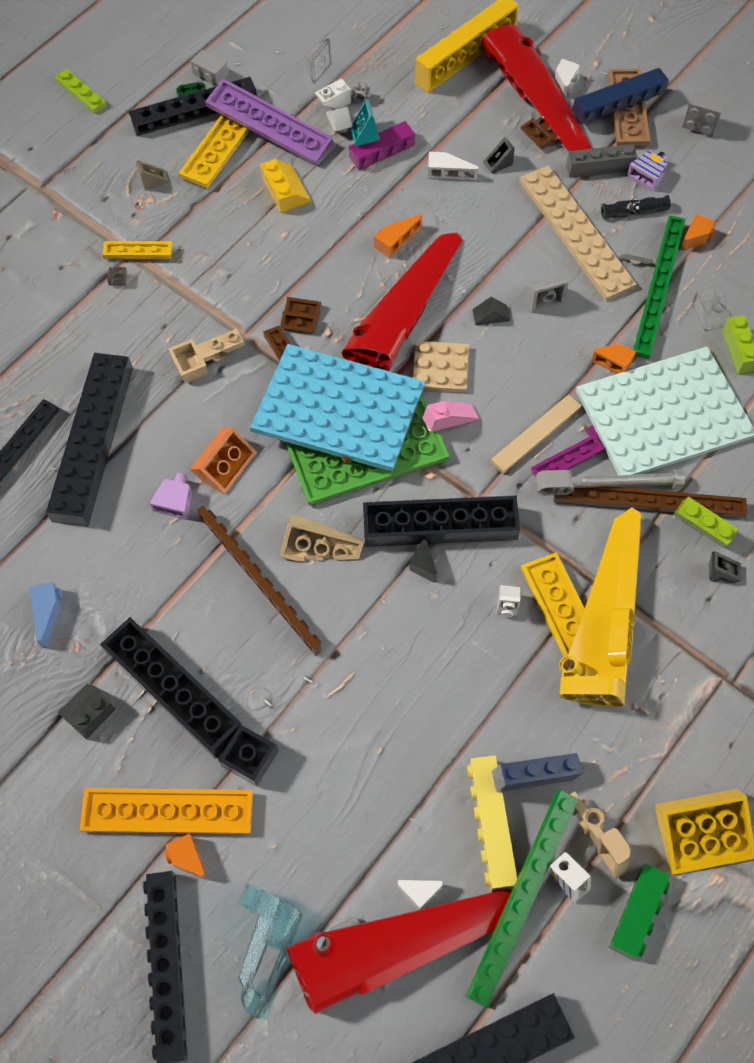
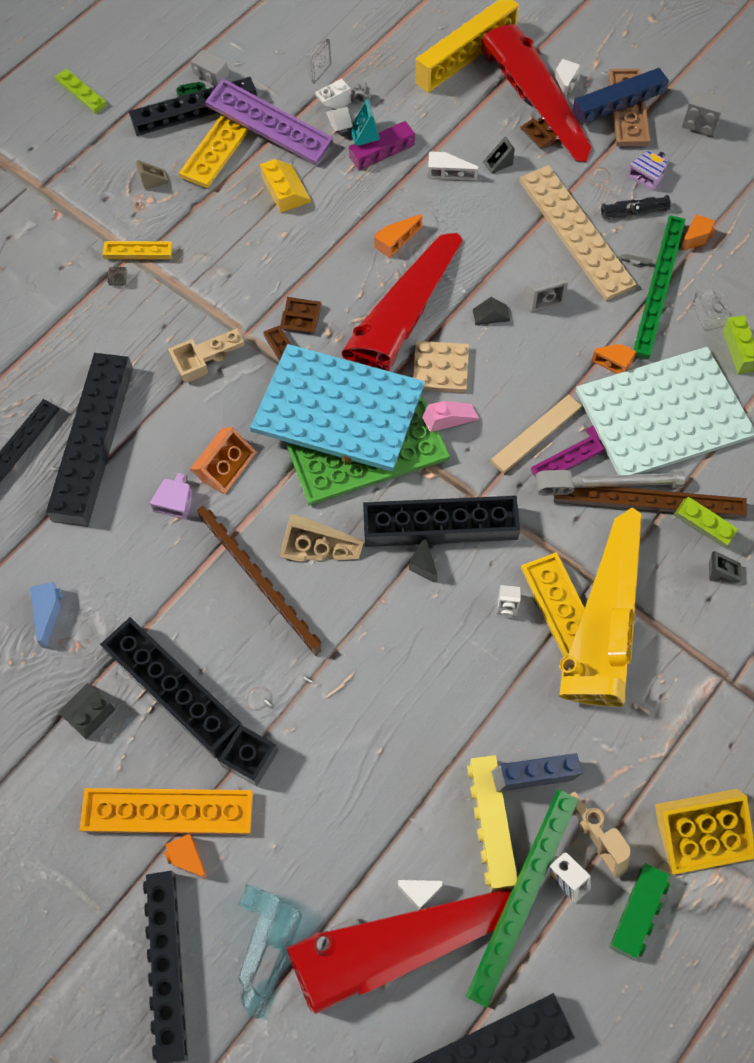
(600, 160): dark grey brick -> none

